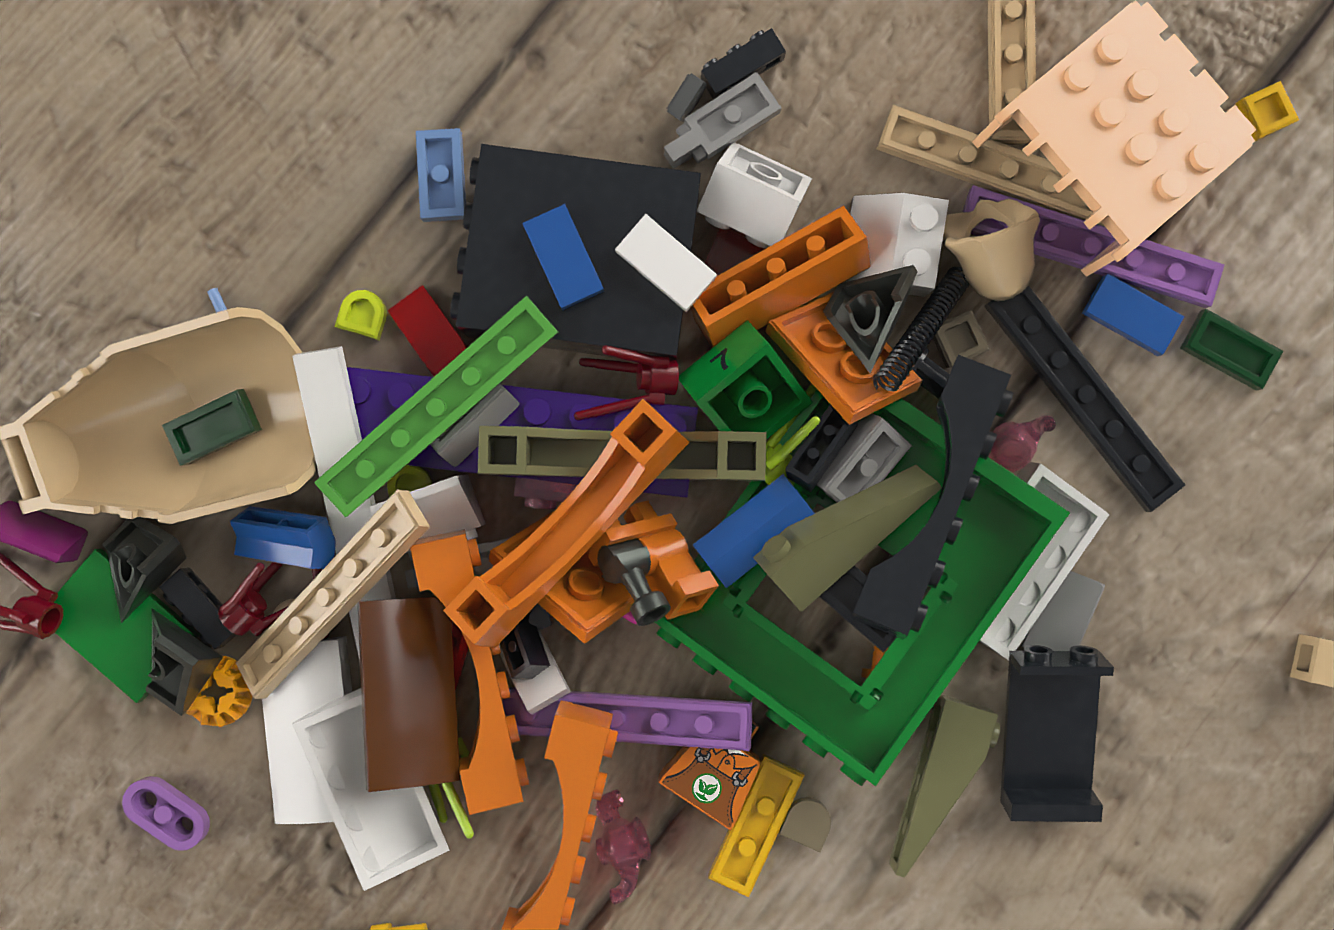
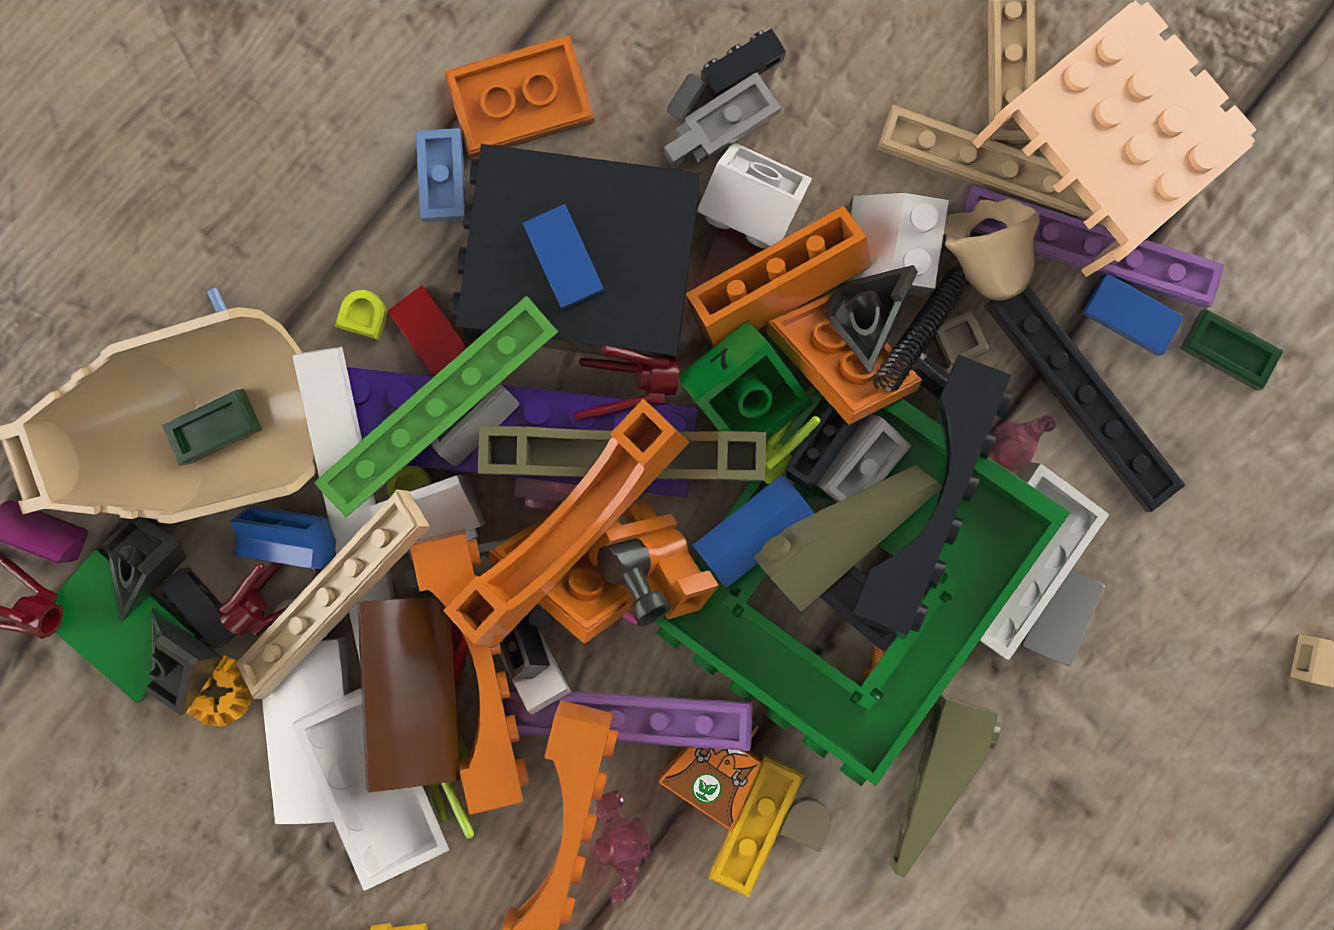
(166, 817): medium lavender plate -> none
(520, 96): none -> orange tile
(666, 262): white tile -> none
(1052, 734): black panel -> none
(1268, 110): yellow tile -> none

